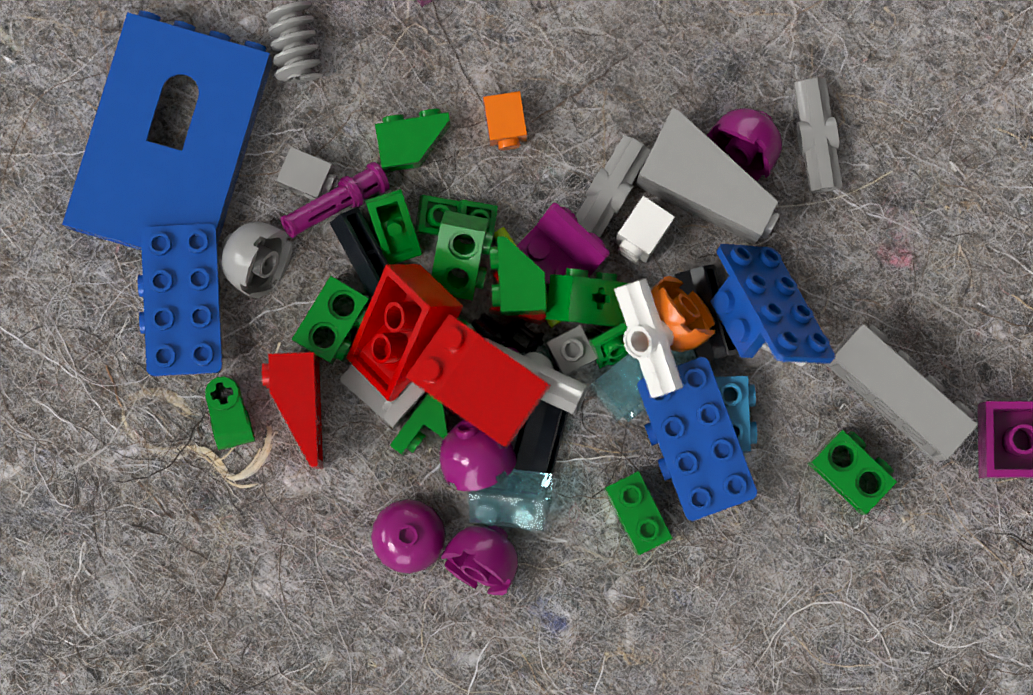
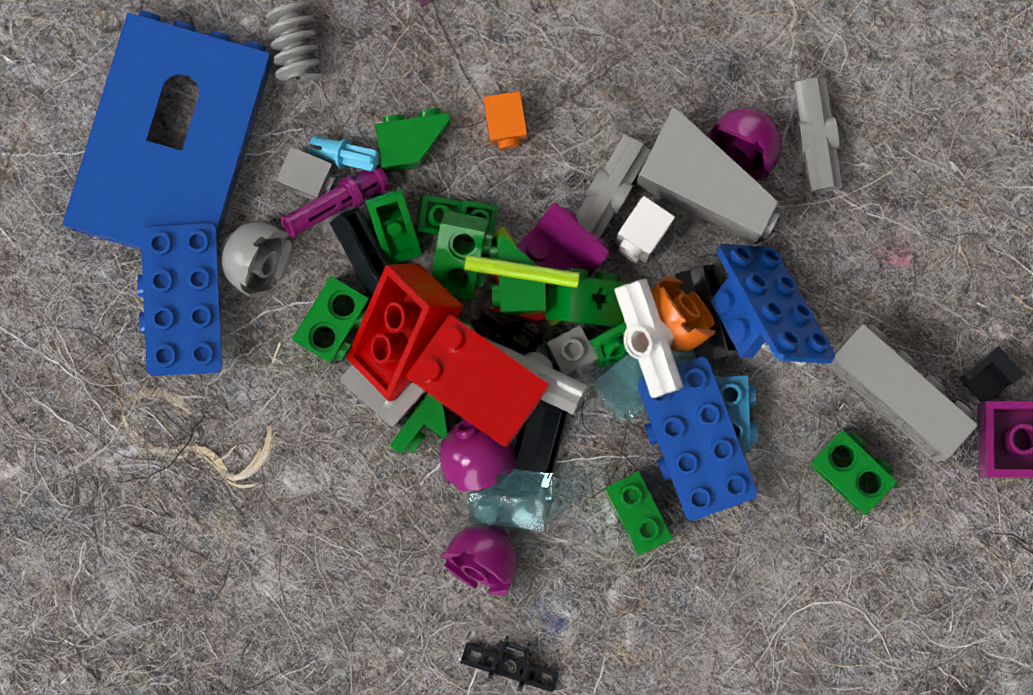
(230, 420): green piece -> none
(296, 390): red slope -> none
(344, 153): none -> medium azure axle
(408, 536): magenta cylinder -> none
(503, 658): none -> black piece
(522, 271): none -> lime bar
(991, 375): none -> black panel

